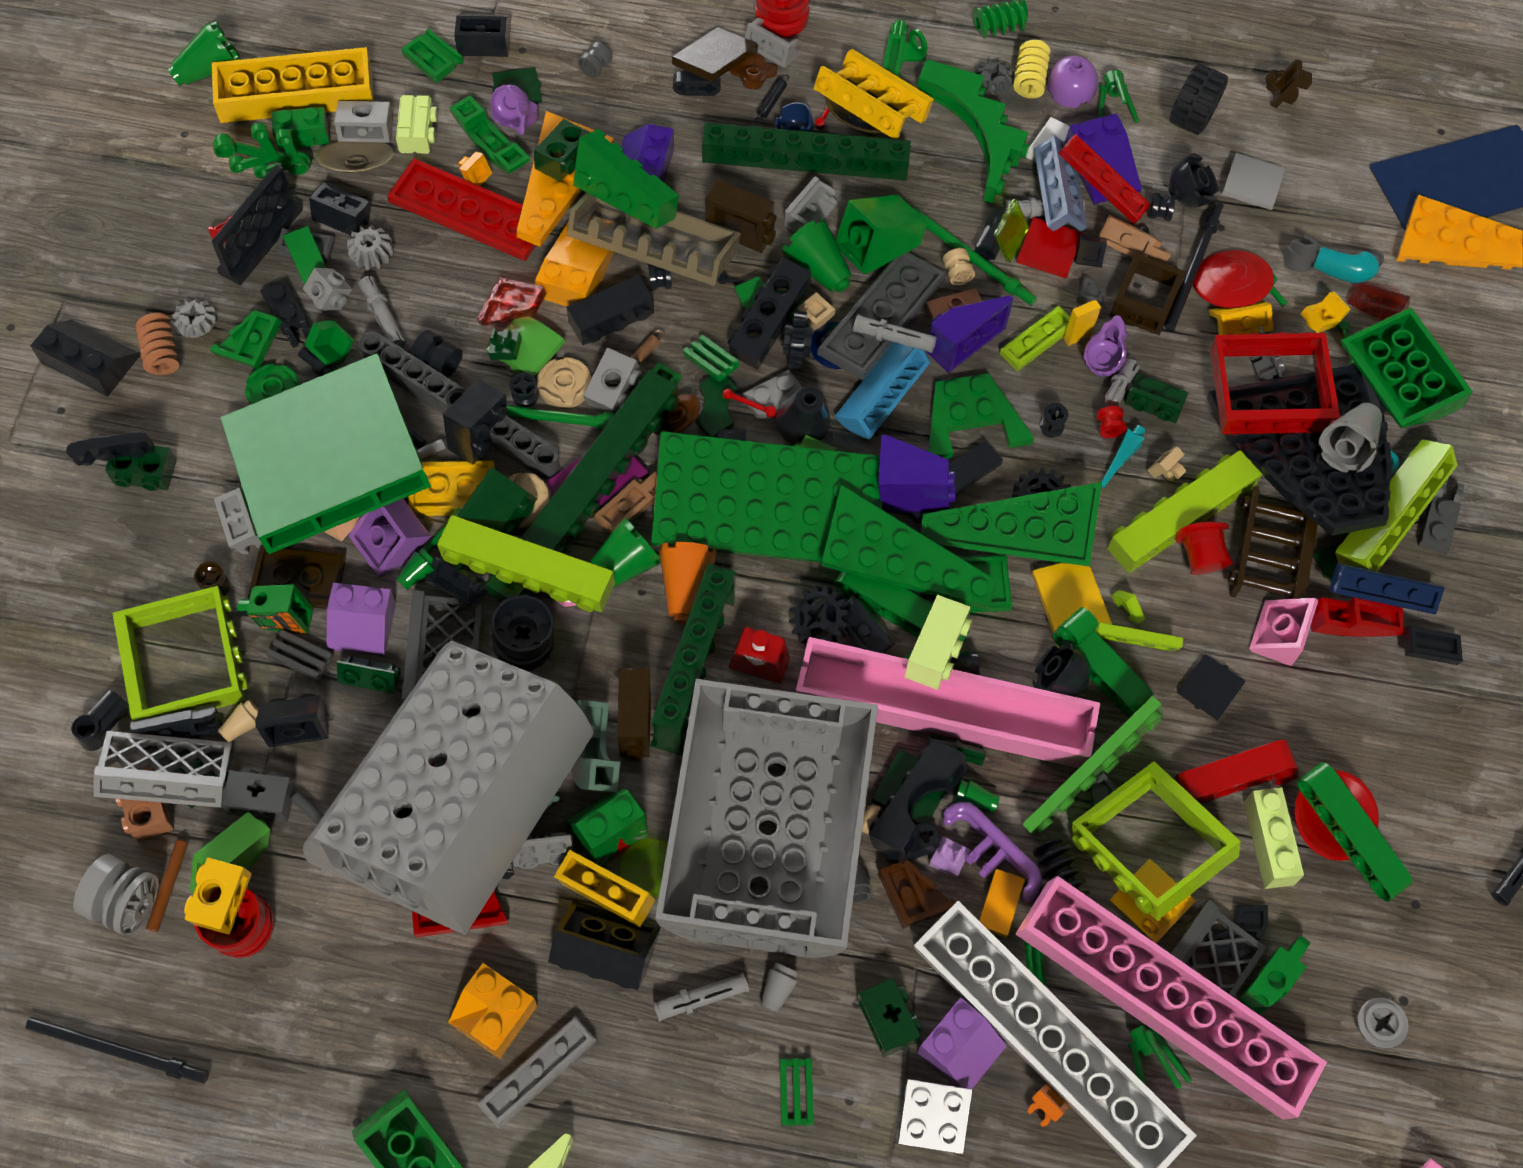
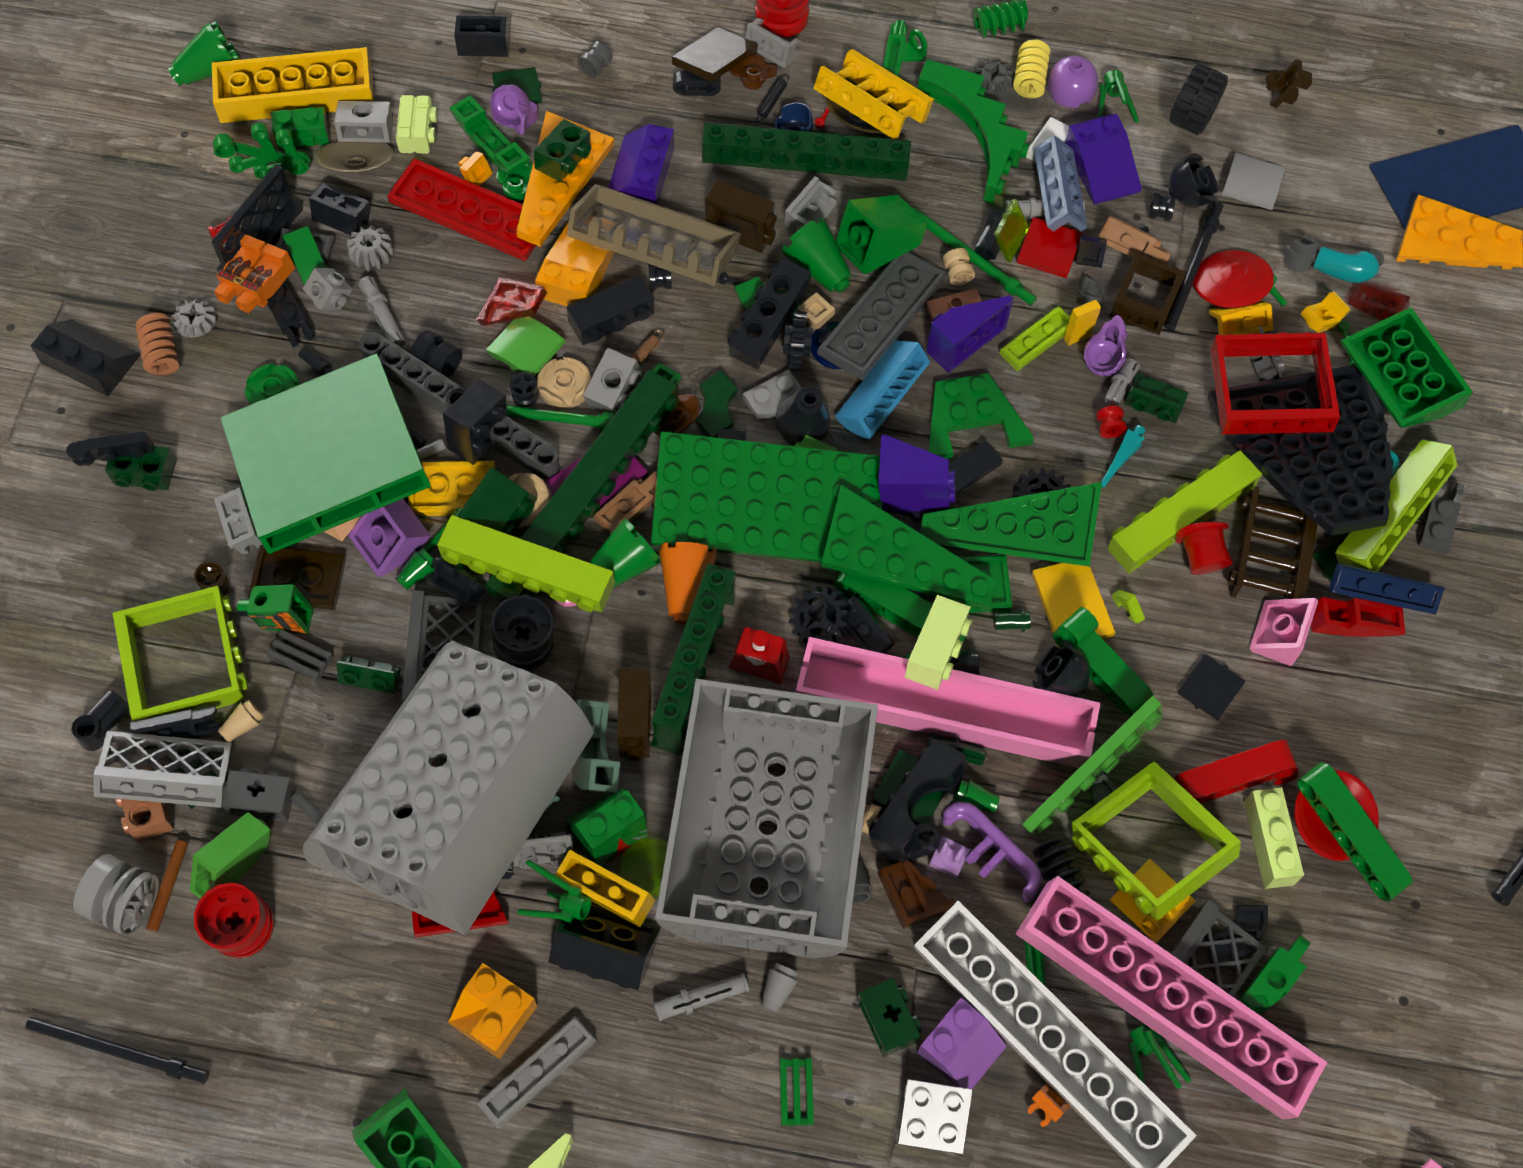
(223, 912): yellow brick -> none
(249, 340): green wing -> none
(253, 274): none -> orange hips
(292, 720): black slope -> none
(329, 342): green panel -> none
(359, 619): medium lavender slope -> none
(432, 55): green plate -> none
(504, 345): dark green tile -> none
(515, 183): none -> green plate
(571, 903): none -> green plant
(622, 182): green wedge -> none
(714, 354): green tile -> none
(770, 410): red hinge -> none
(893, 333): light grey pin -> none
(1001, 902): light orange tile -> none
(1012, 620): none -> dark green pin
(1050, 418): black bush -> none
(1104, 178): red tile -> none
(1139, 637): lime tile -> none
(1168, 465): tan tile -> none
(1352, 439): light grey cone -> none
(1396, 1023): light grey gear -> none
(1432, 645): black tile -> none

